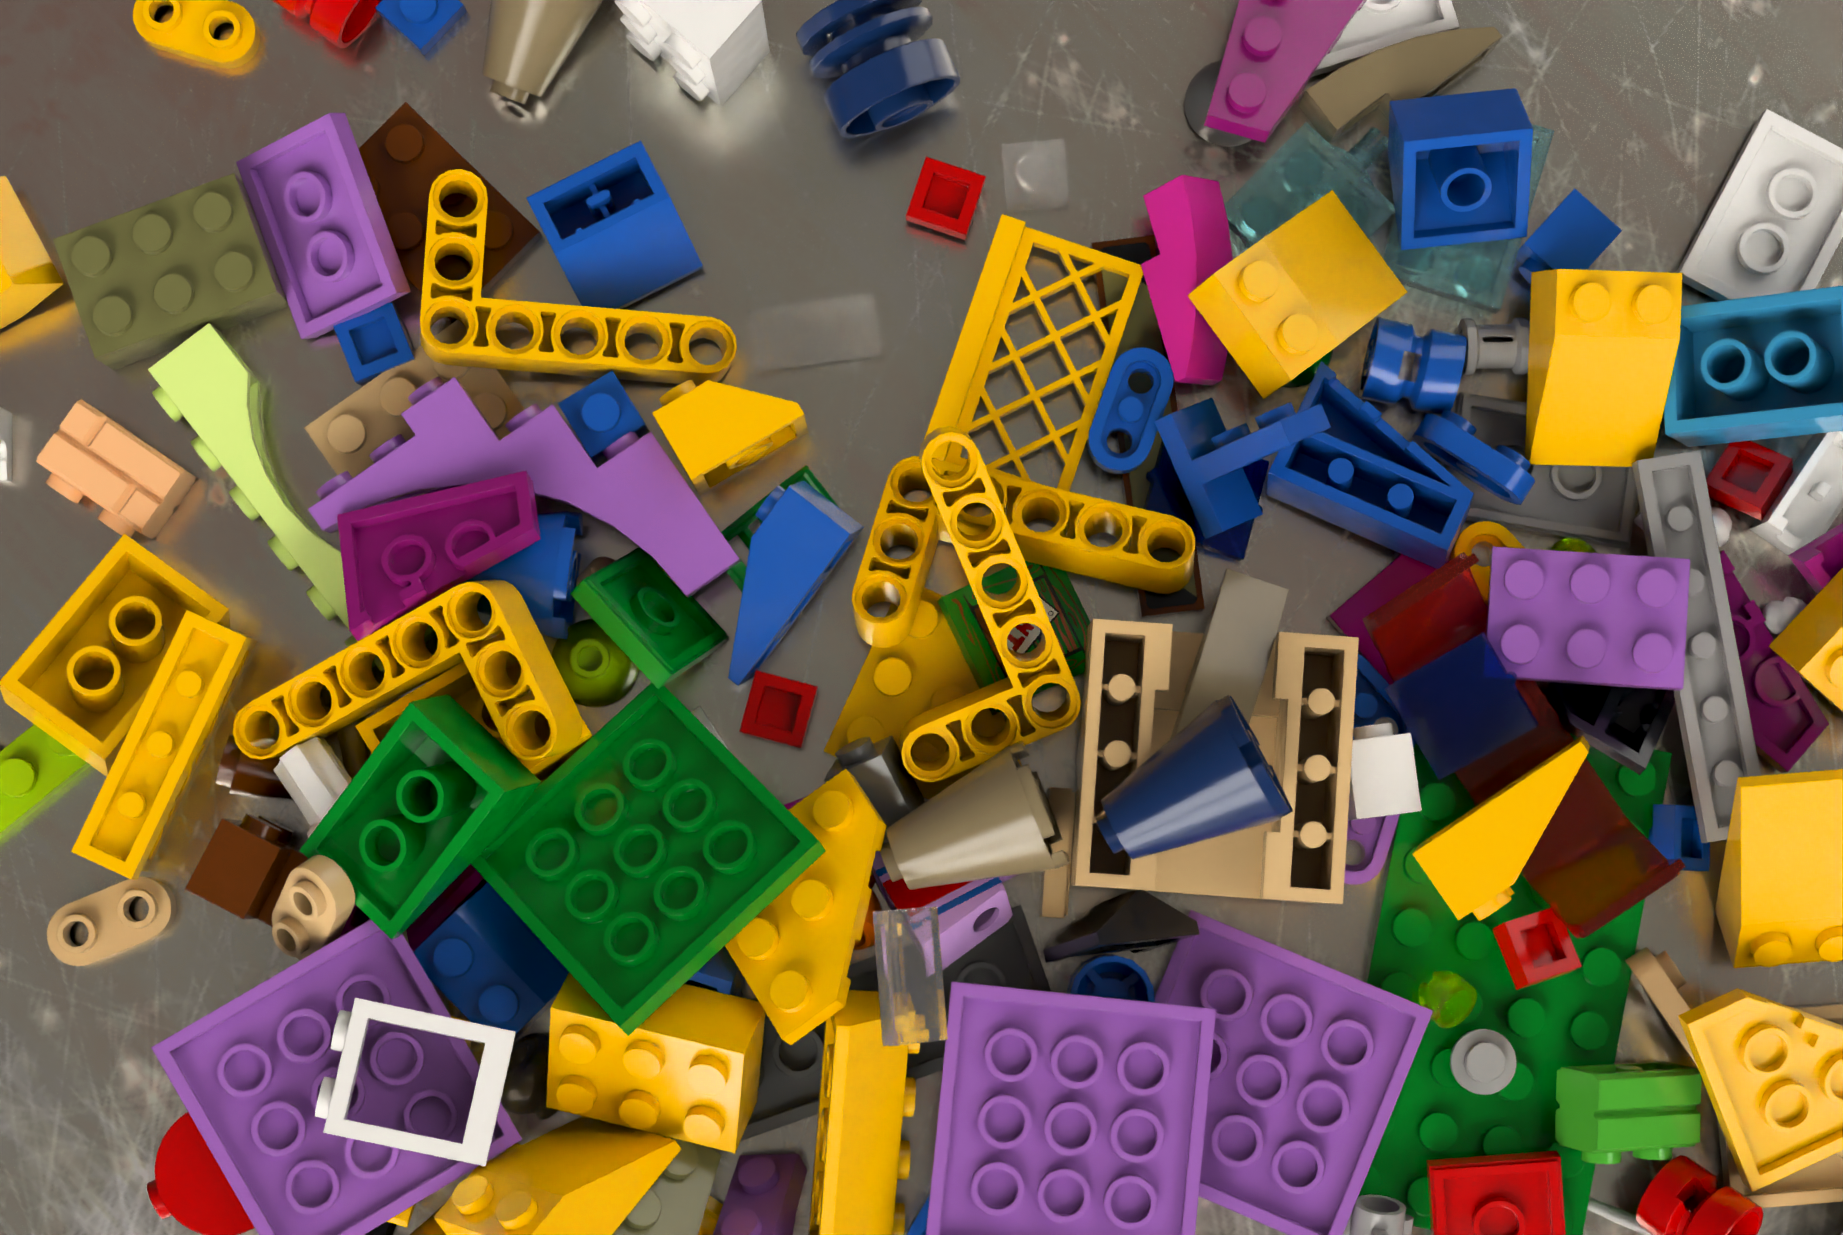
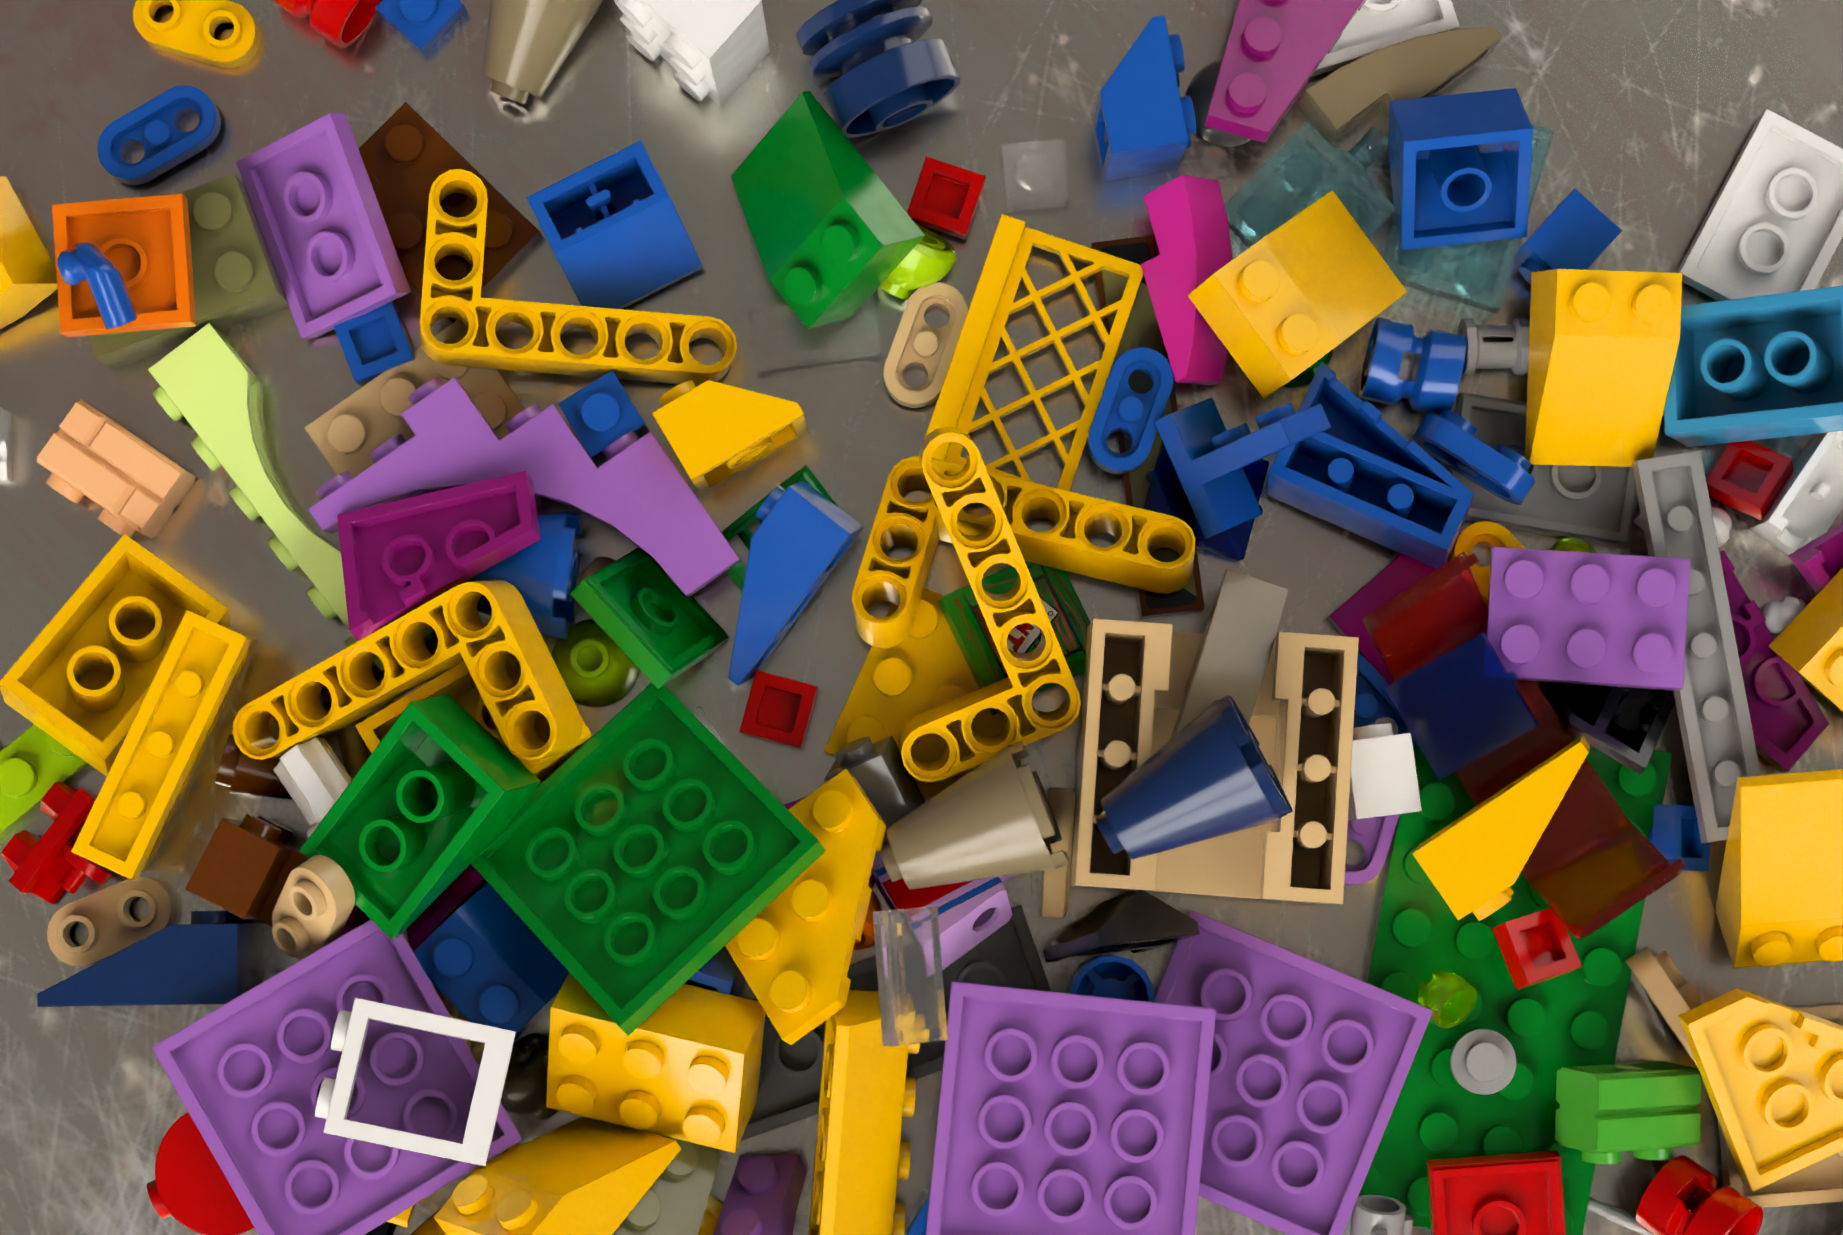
(46, 863): none -> red hips
(104, 281): none -> blue arm
(146, 244): none -> orange plate
(158, 130): none -> blue plate
(178, 965): none -> dark blue slope
(820, 215): none -> green slope
(922, 266): none -> lime brick
(924, 346): none -> tan plate
(1139, 111): none -> blue slope

